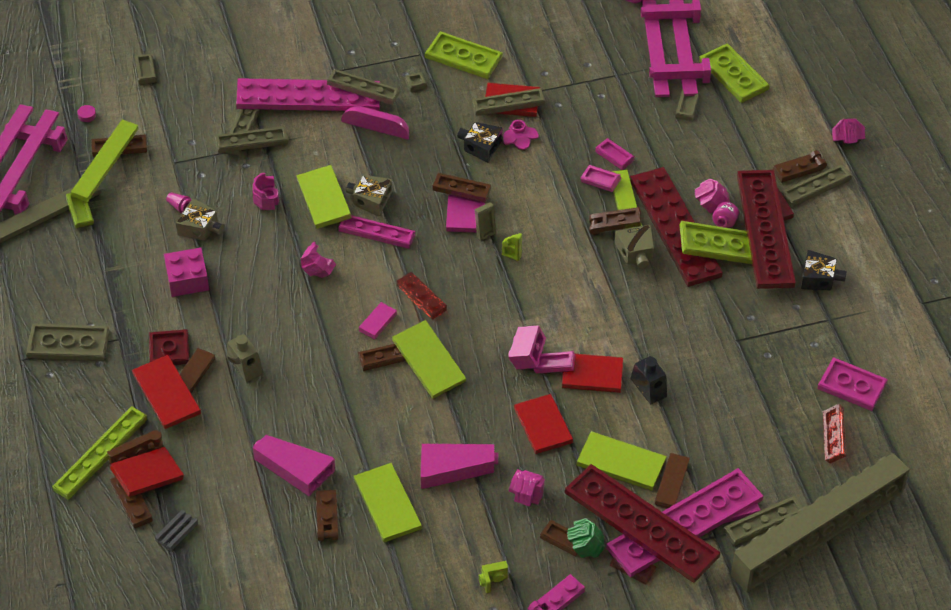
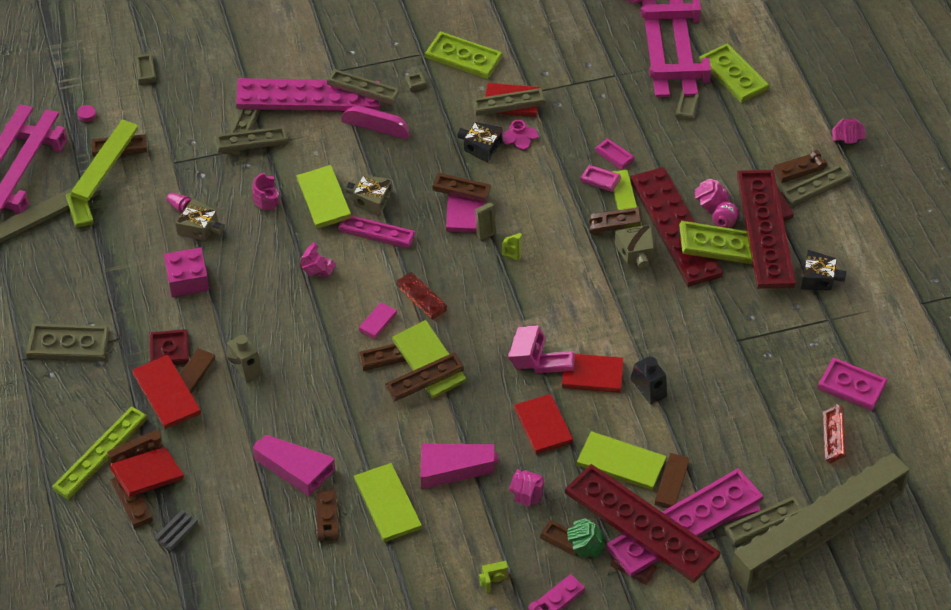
(424, 376): none -> reddish brown tile

